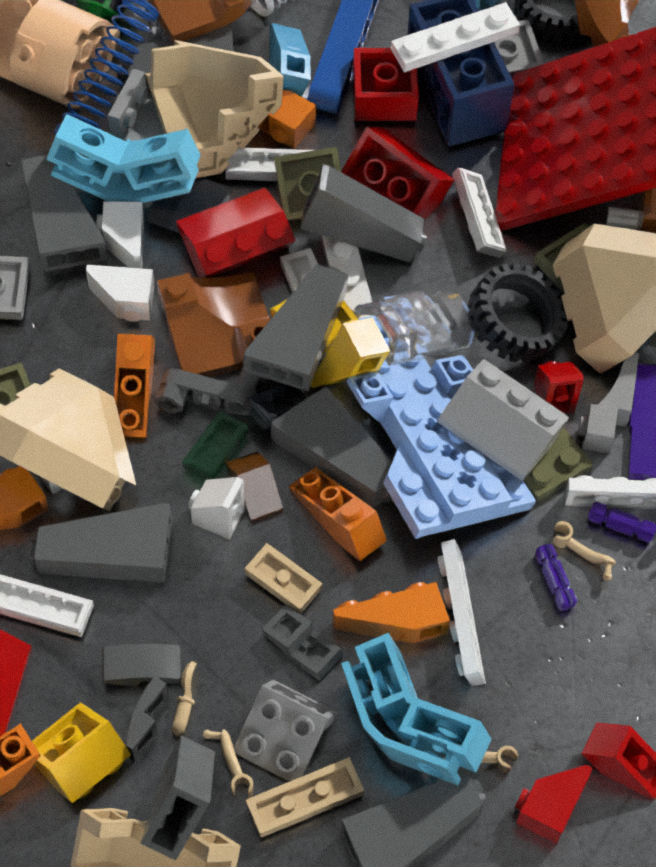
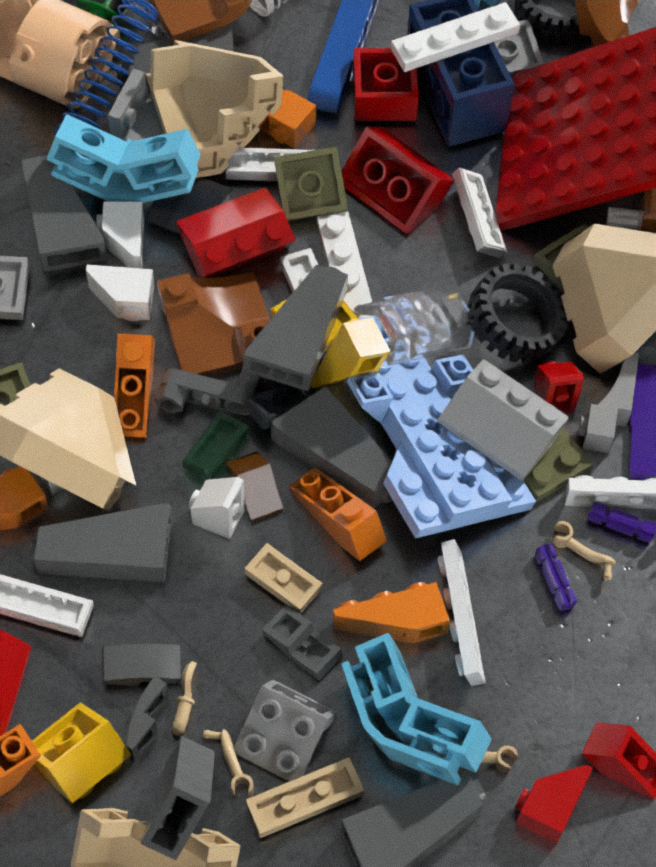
(290, 57): dark azure slope -> none
(361, 217): dark grey slope -> none

